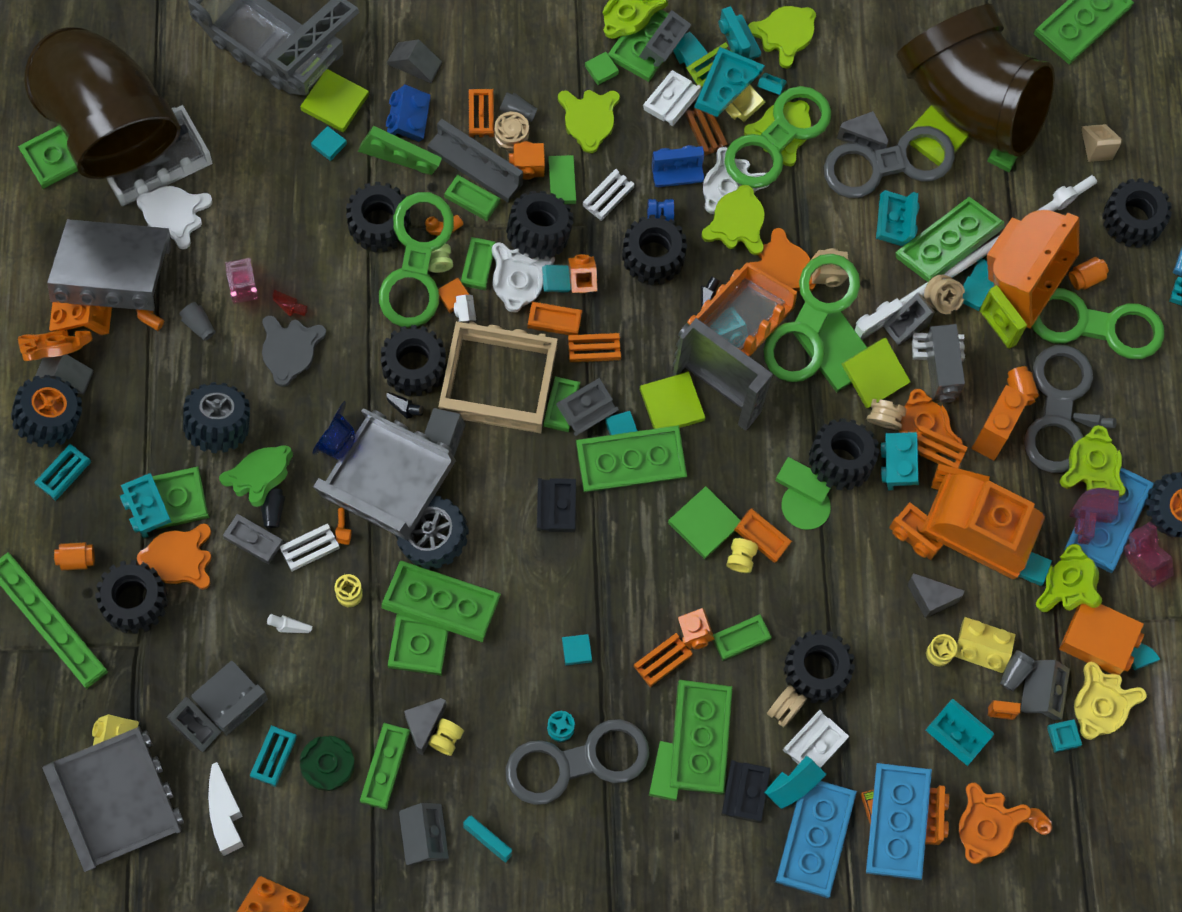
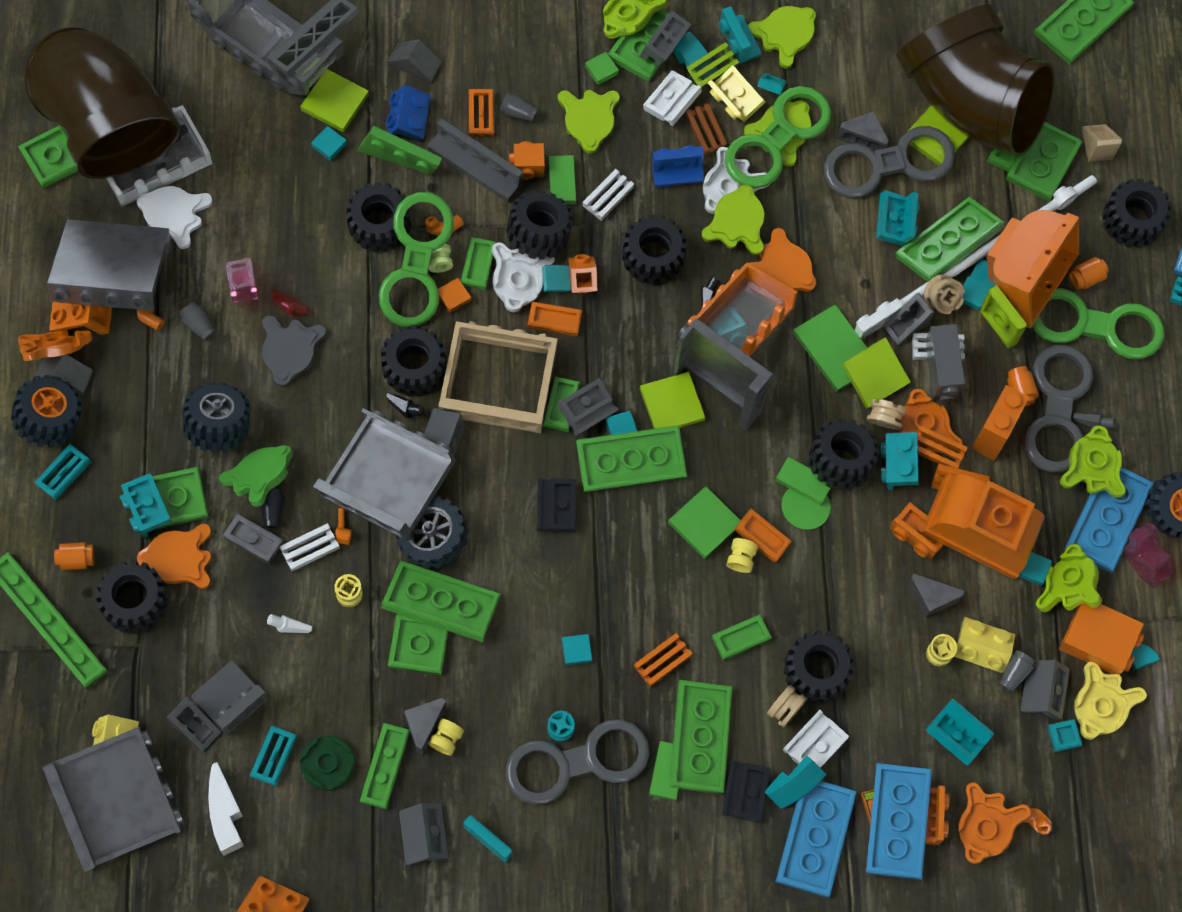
(337, 438): clear blue piece -> none
(465, 308): white plate -> none
(472, 197): bright green tile -> none
(511, 130): tan wheel -> none
(573, 341): orange tile -> none
(654, 208): blue wheel -> none
(696, 629): orange bracket -> none
(726, 81): teal wing -> none
(811, 317): bright green bar -> none
(829, 274): tan brick -> none
(1003, 709): orange tile -> none
(1045, 162): none -> bright green tile
(1094, 506): clear pink brick -> none

